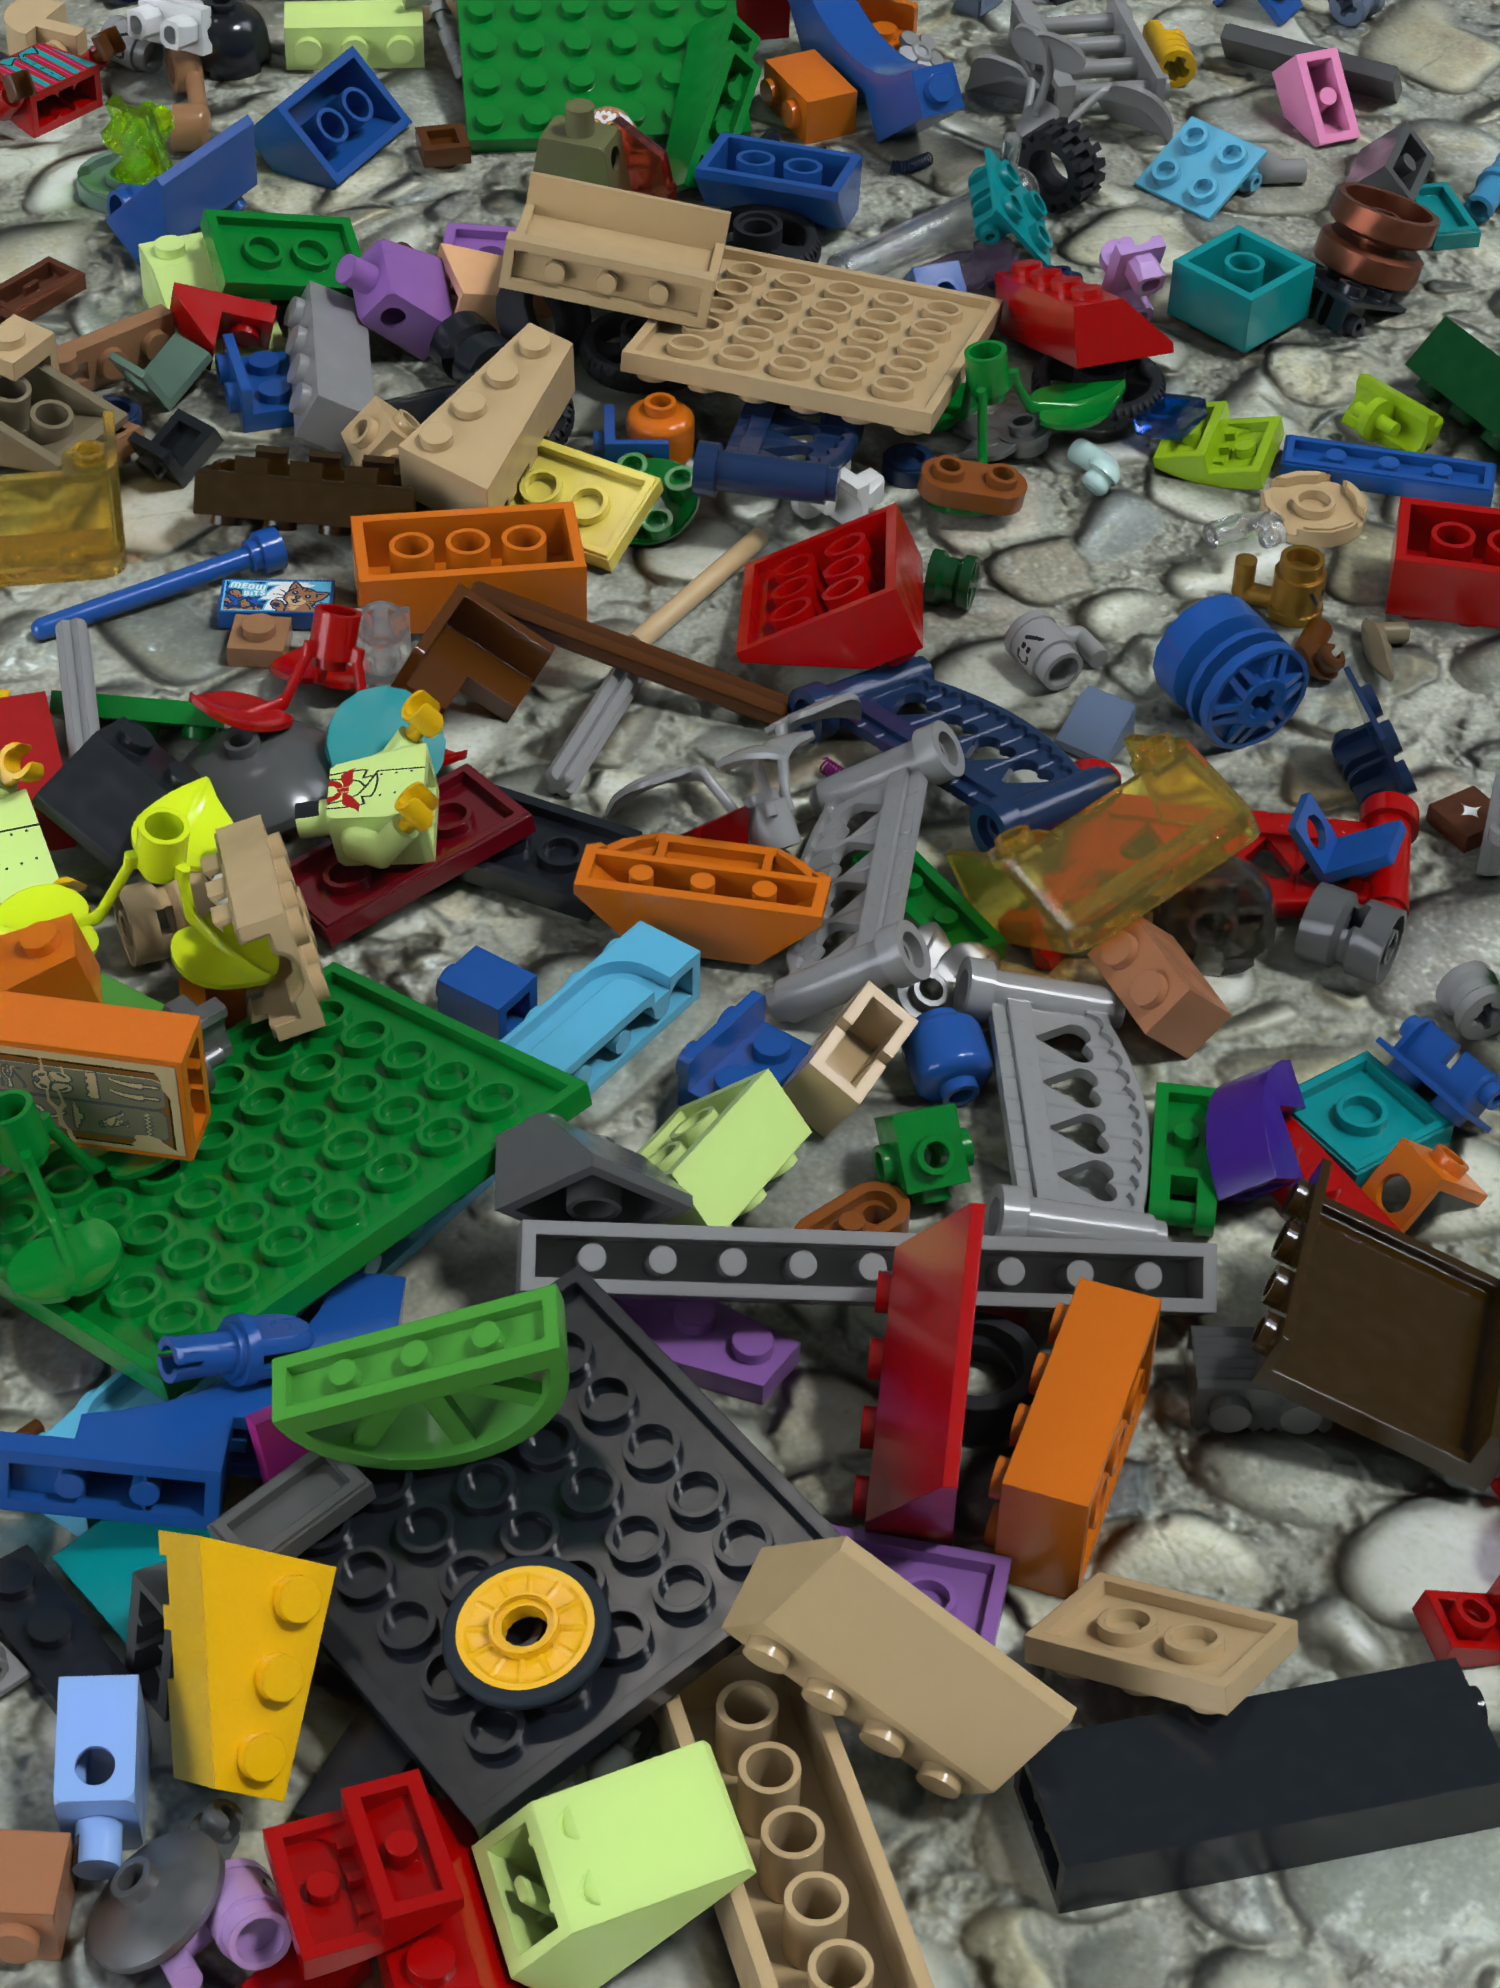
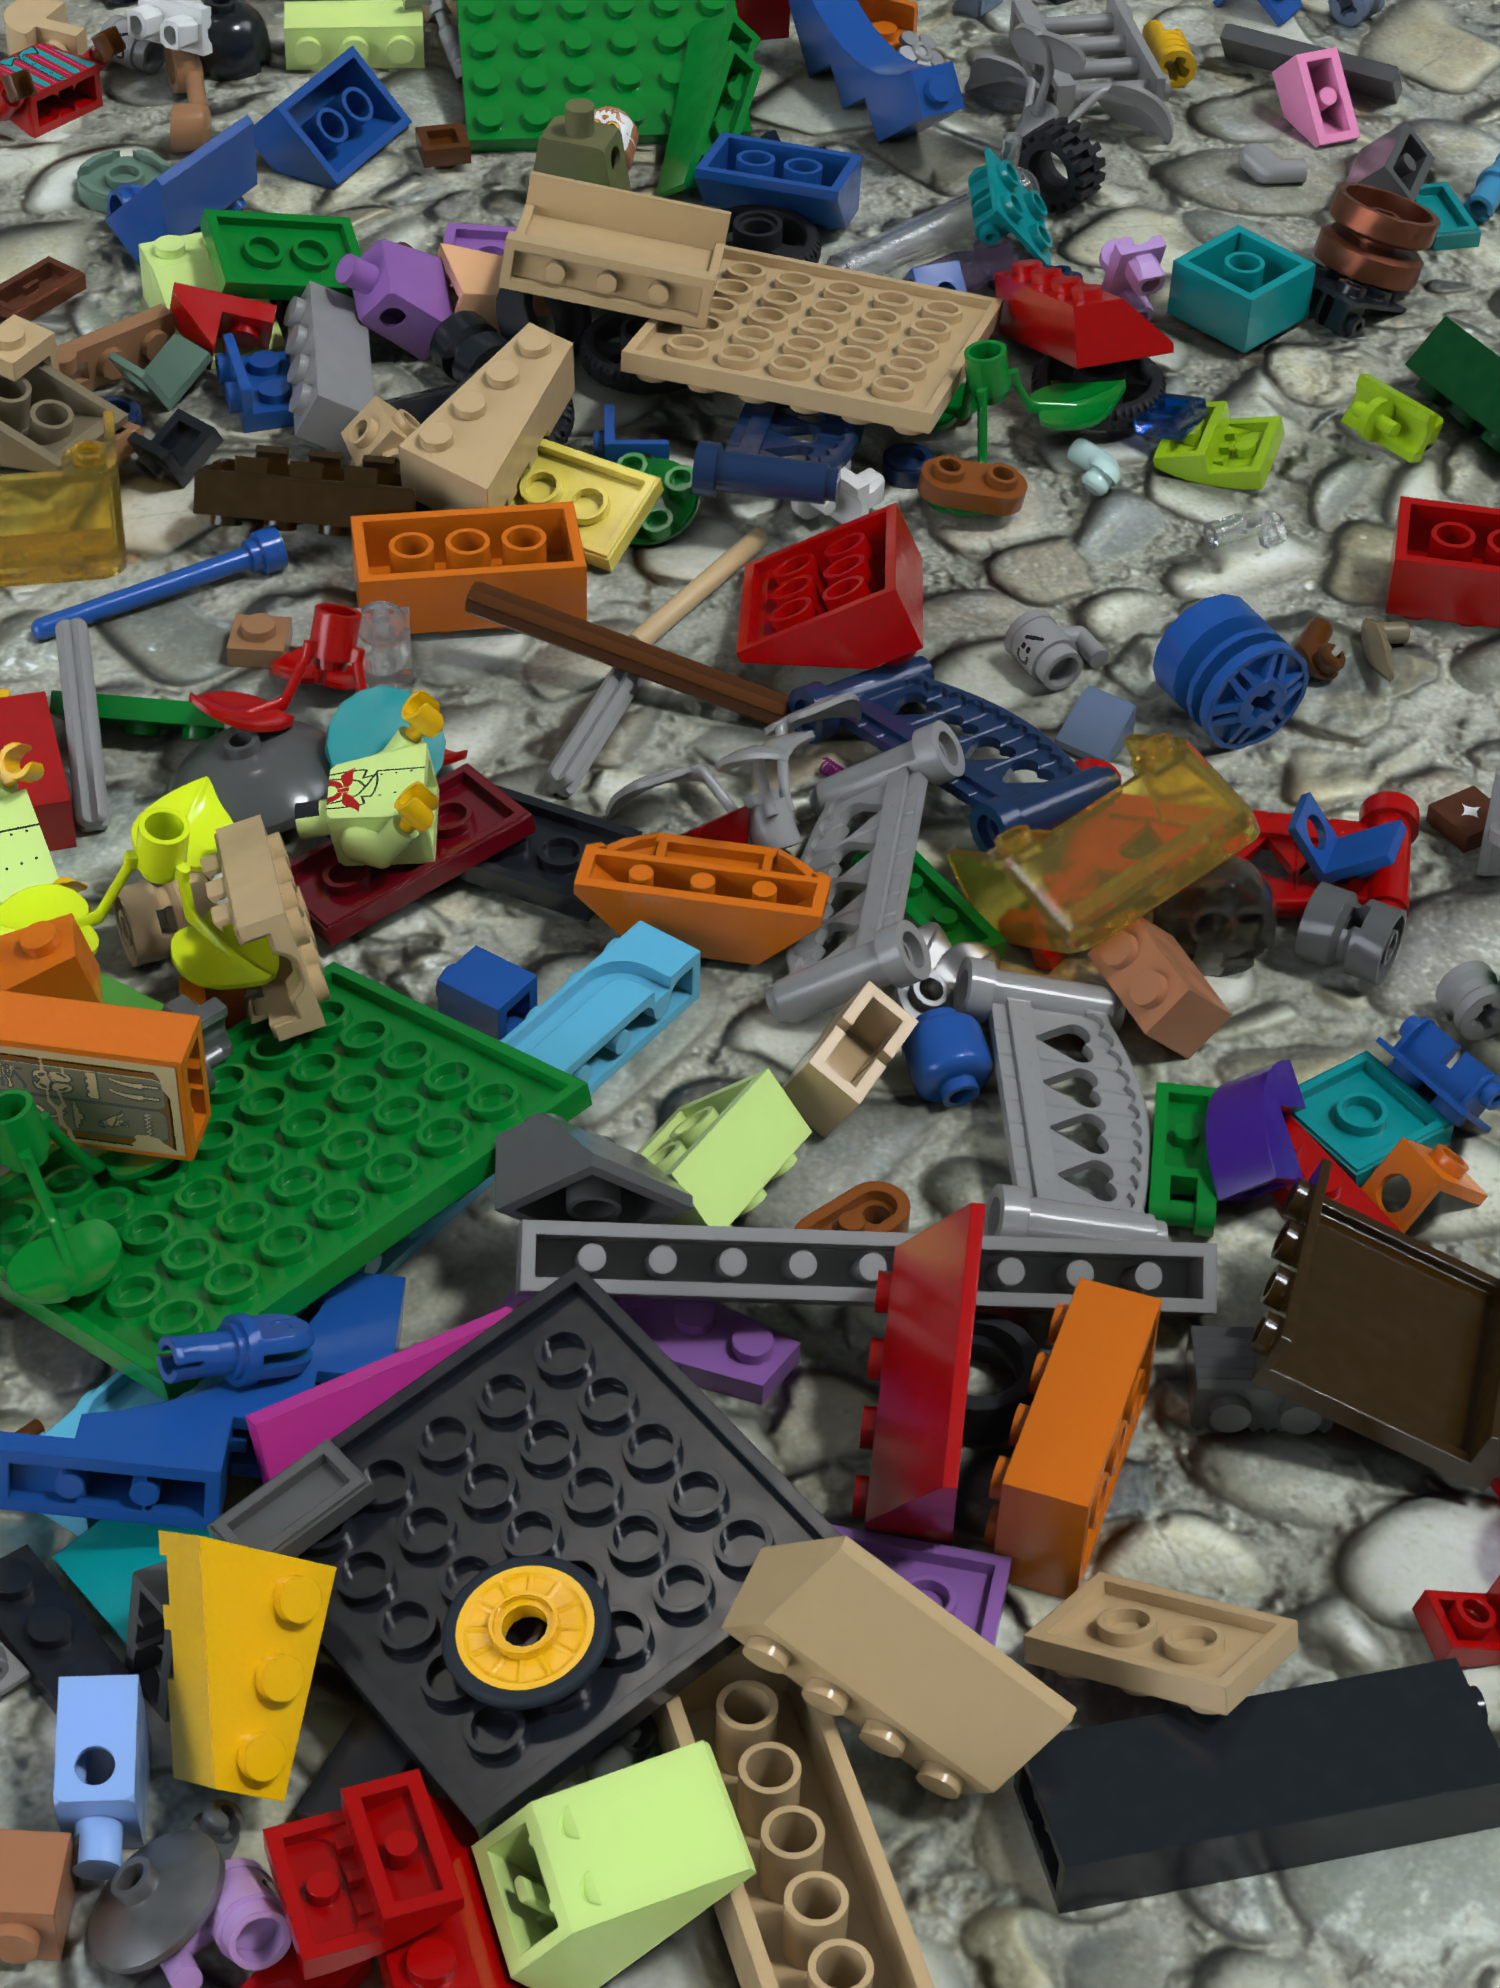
(109, 786): black slope -> none
(140, 138): clear neon green hips -> none
(274, 598): tile -> none
(430, 1387): bright green window -> none
(475, 652): reddish brown panel -> none
(646, 163): clear red piece -> none
(663, 418): orange head -> none
(735, 1050): blue bracket -> none
(809, 96): orange brick -> none
(897, 166): dark blue leg -> none
(923, 1152): green brick -> none
(951, 579): dark green wheel -> none
(1009, 433): flat silver plate -> none
(1203, 169): medium azure hinge -> none
(1295, 589): pearl gold piece -> none
(1315, 508): tan tile -> none
(1369, 750): dark blue hinge -> none
(1392, 470): blue tile -> none

